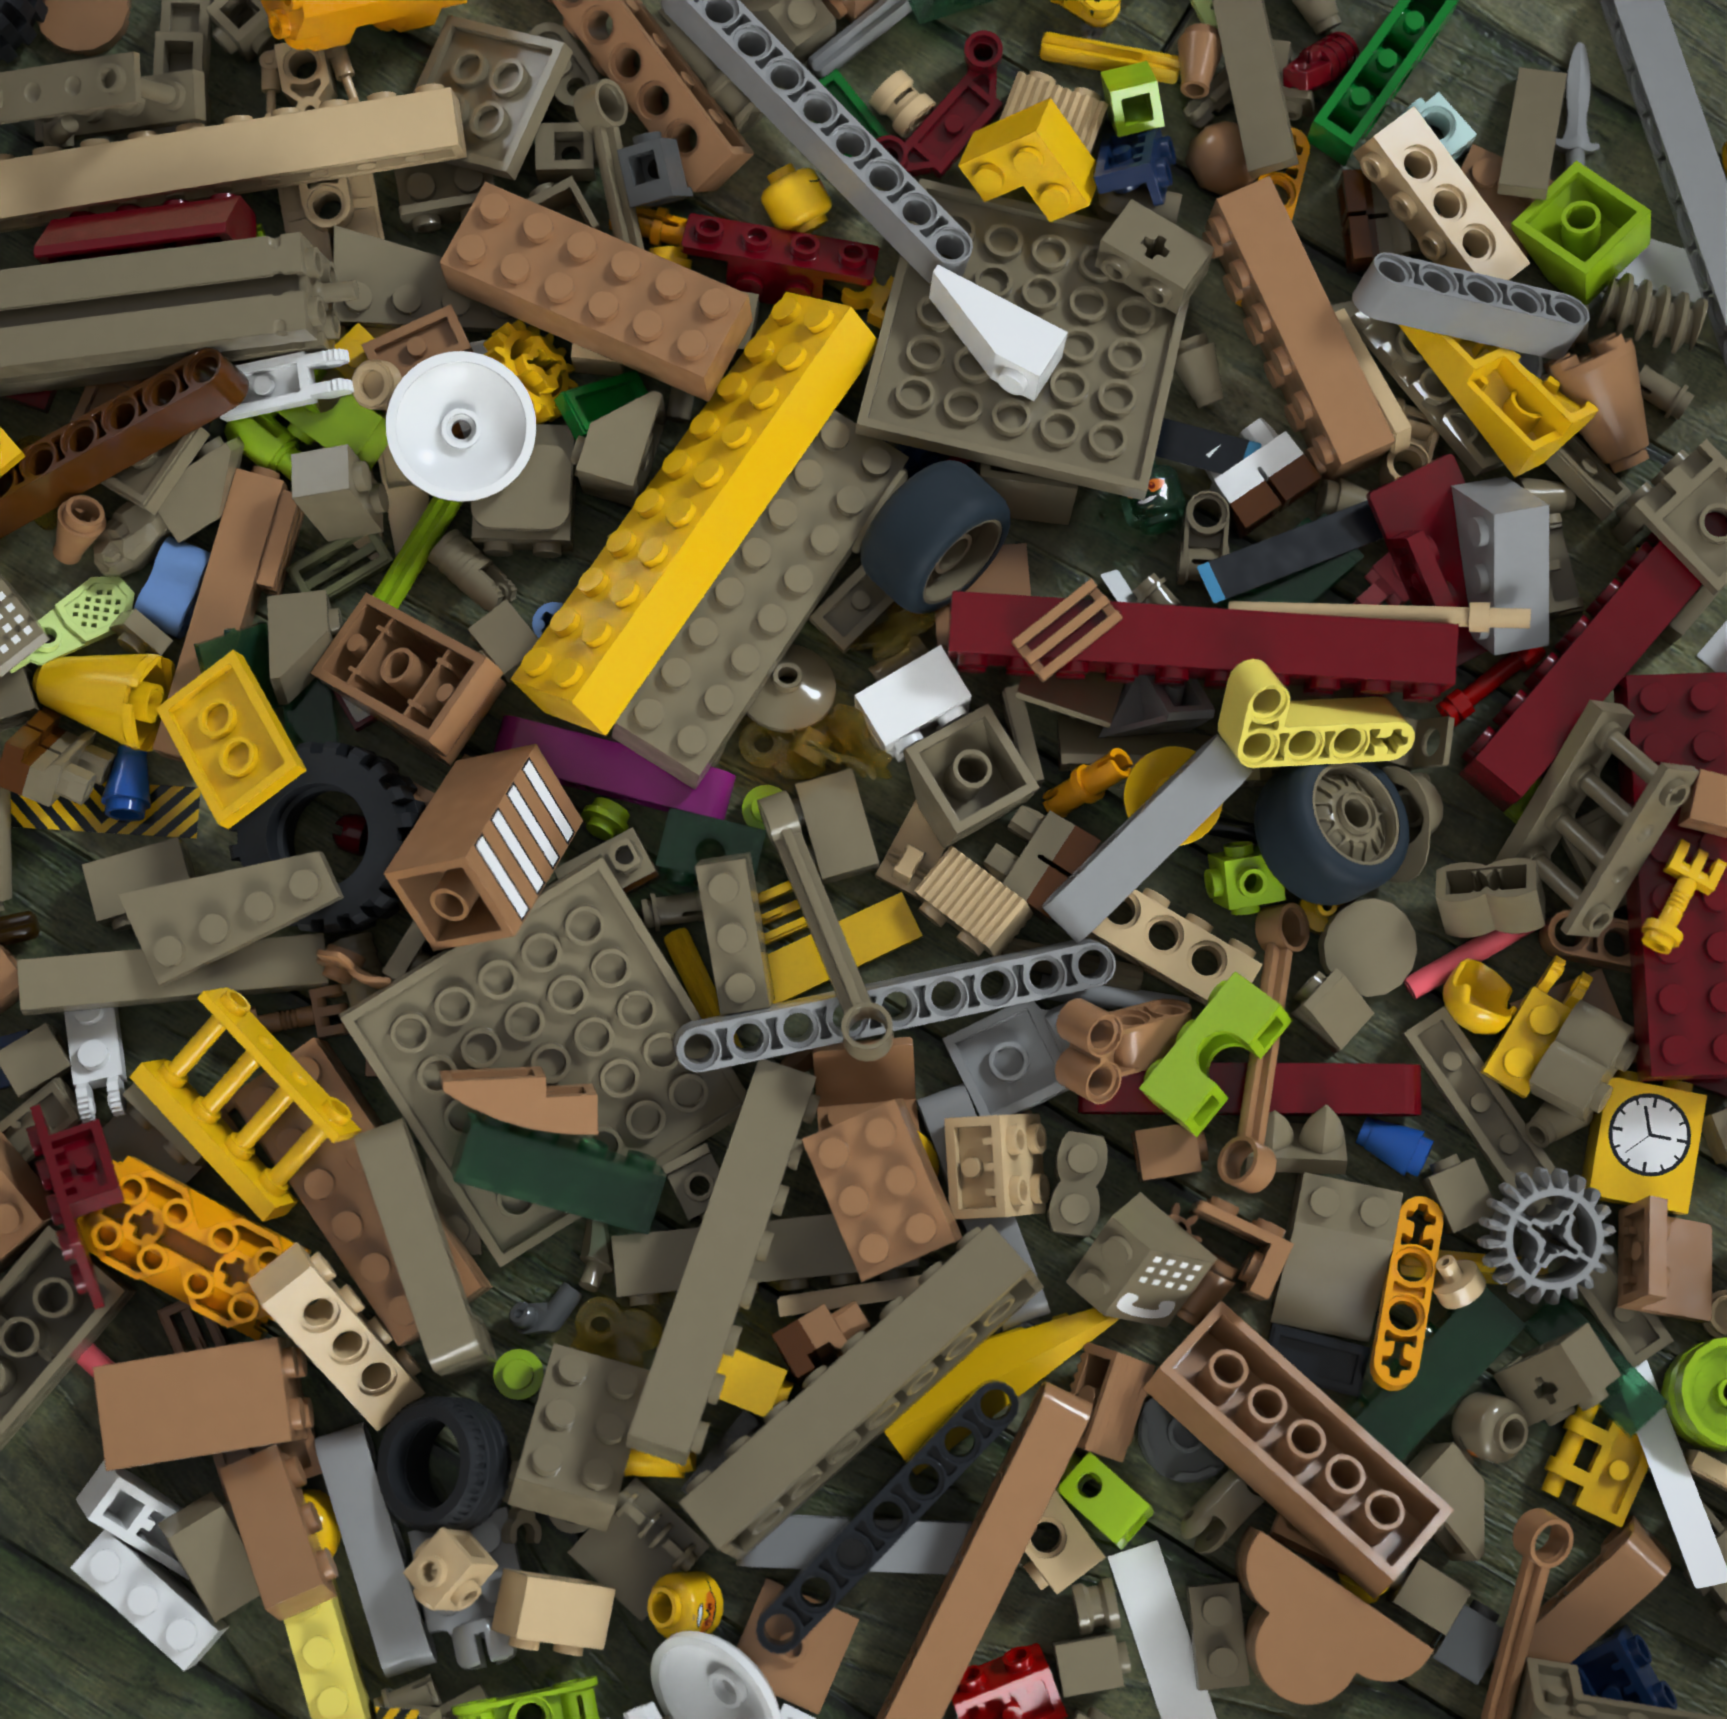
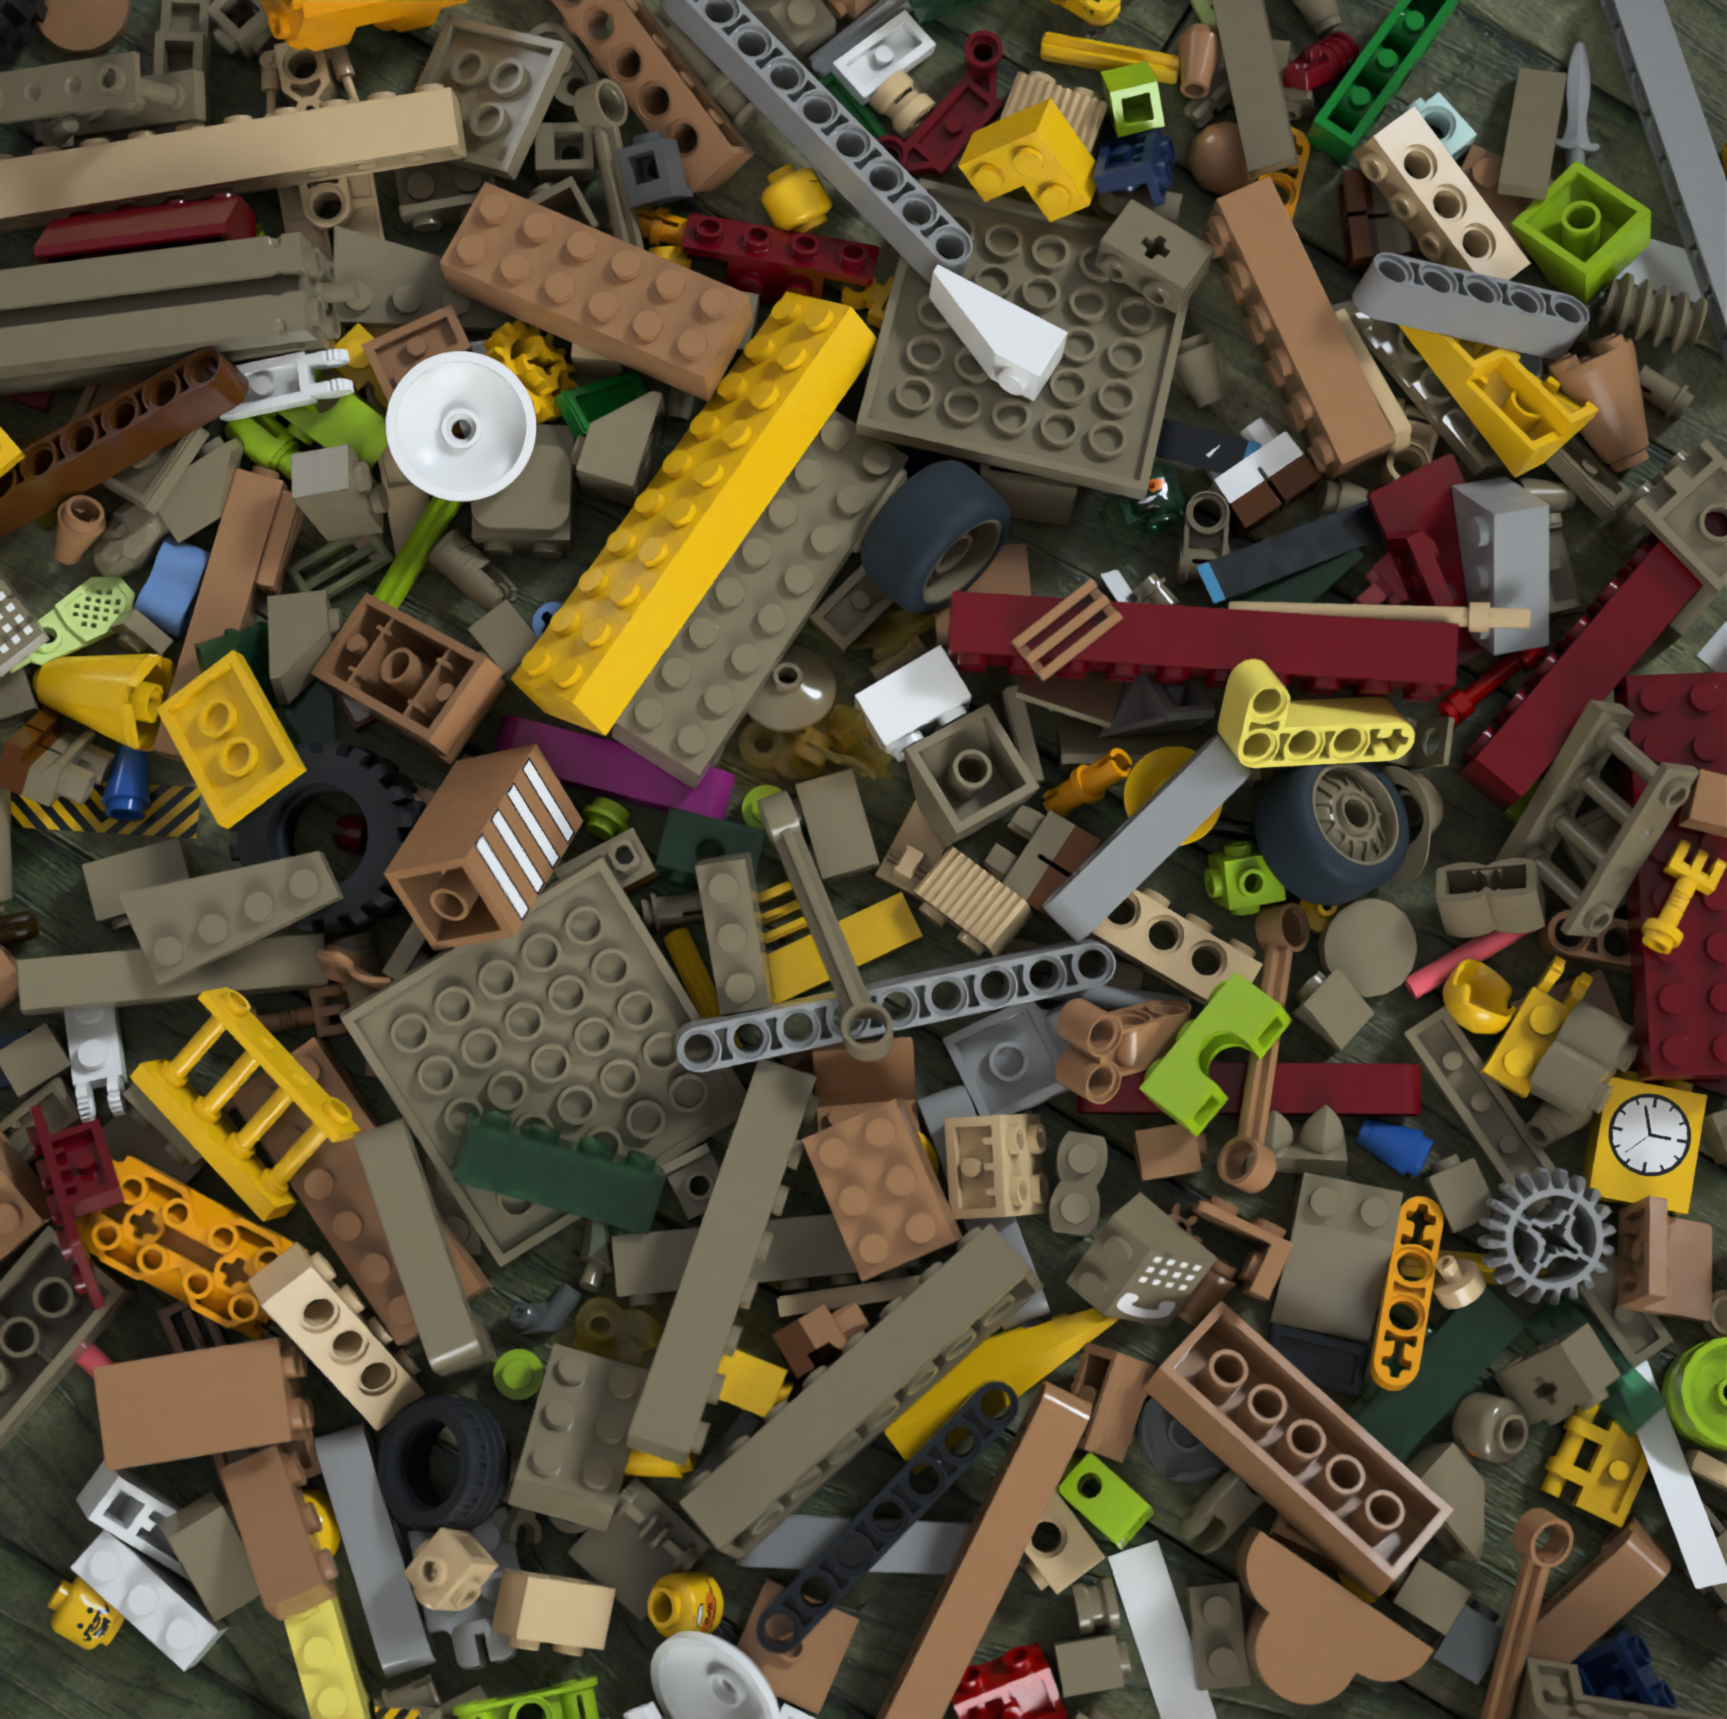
(83, 1614): none -> yellow head
(375, 383): tan tile -> none
(523, 1098): medium nougat slope -> none
(891, 48): none -> white plate

